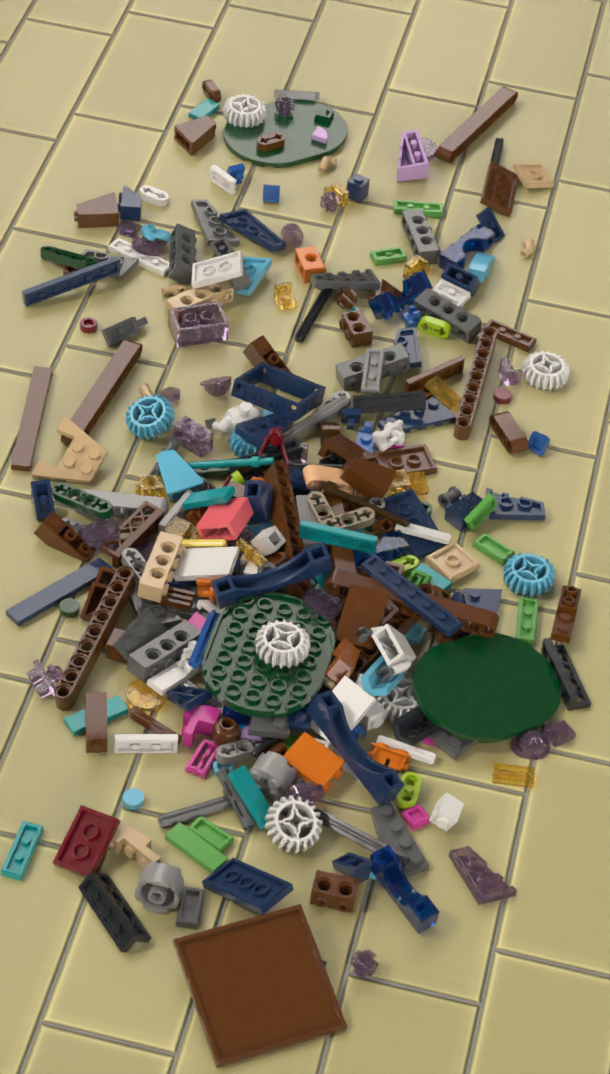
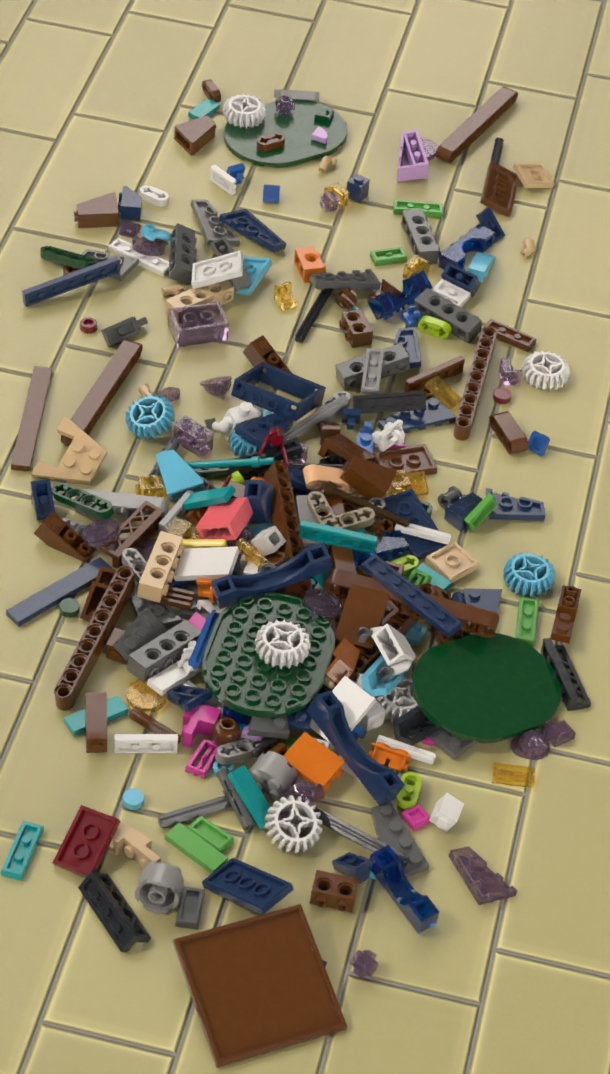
(38, 673): hips -> none
(292, 235): head -> none
(493, 549): bright green tile -> none

